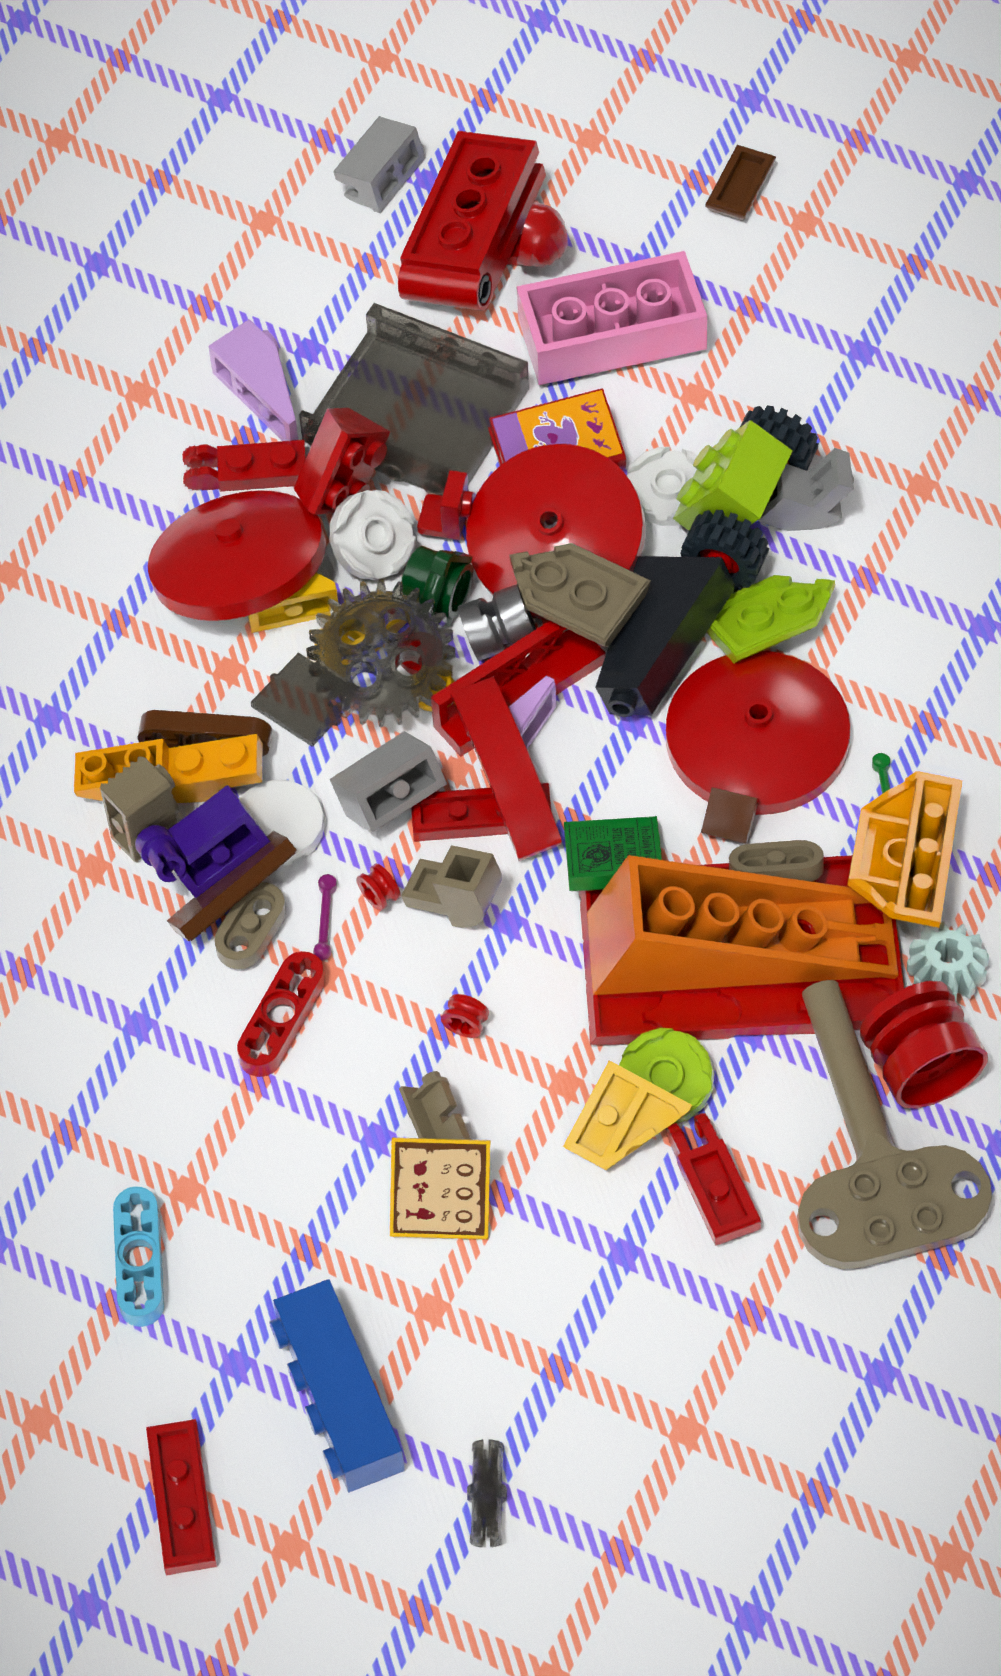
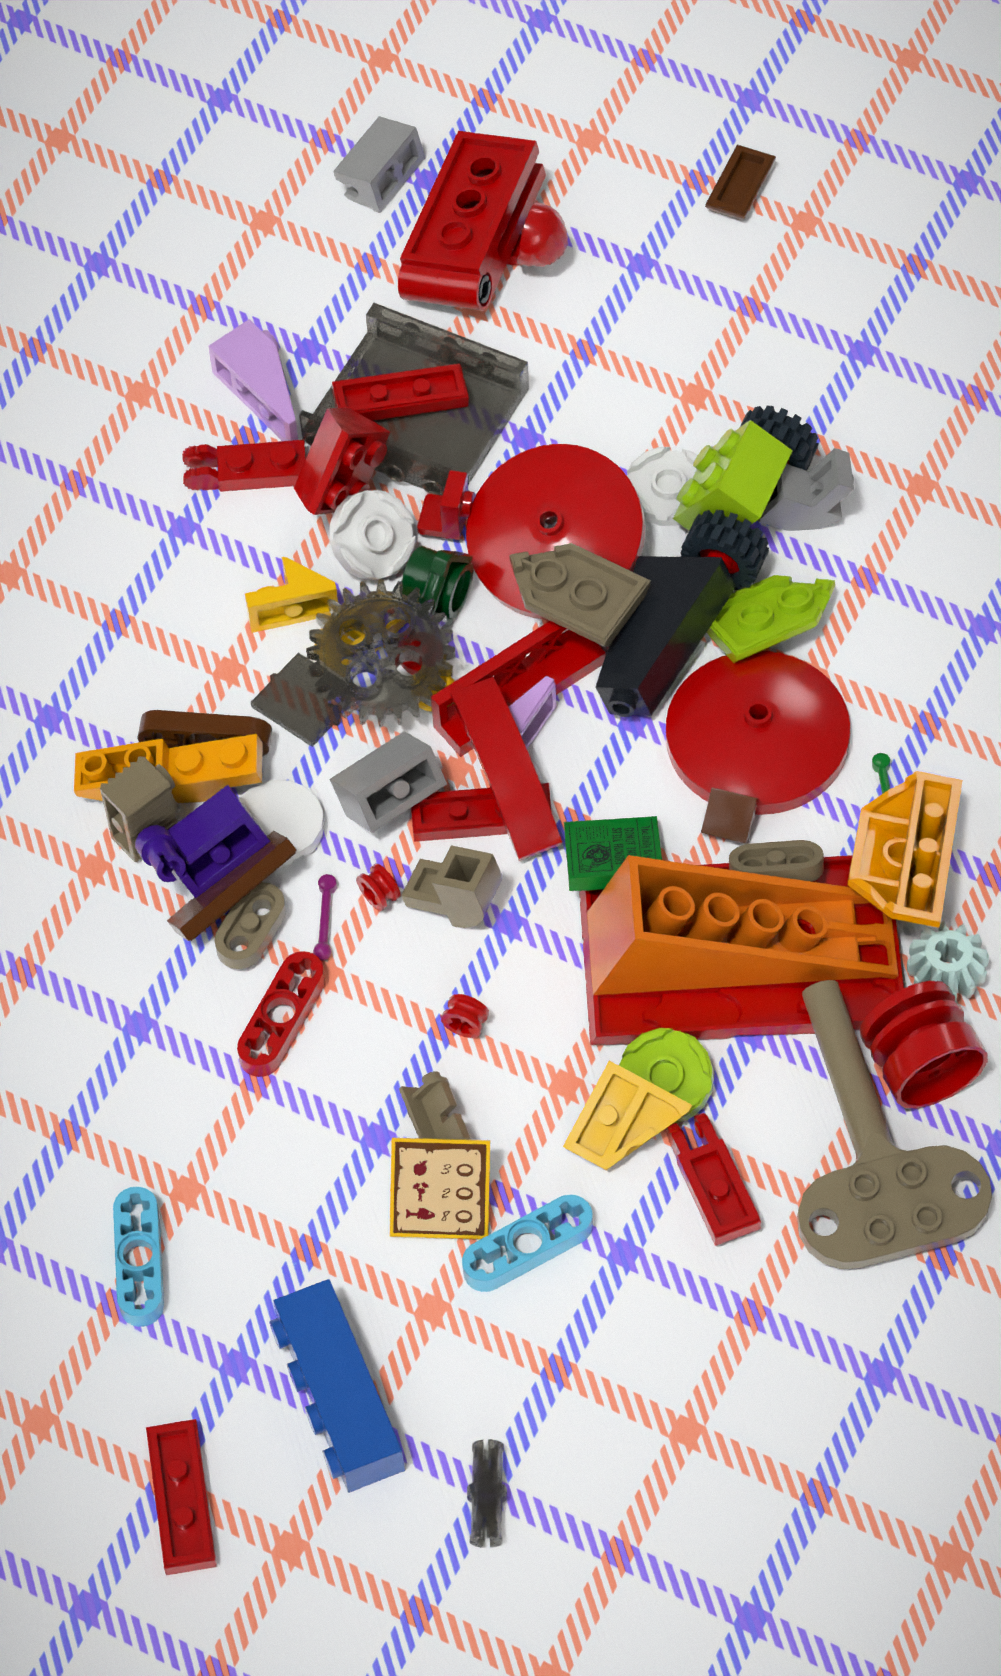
(236, 555): red dish -> none
(403, 392): none -> red tile
(489, 1246): none -> medium azure beam
(495, 622): flat silver wheel -> none
(572, 420): piece -> none
(612, 317): bright pink brick -> none

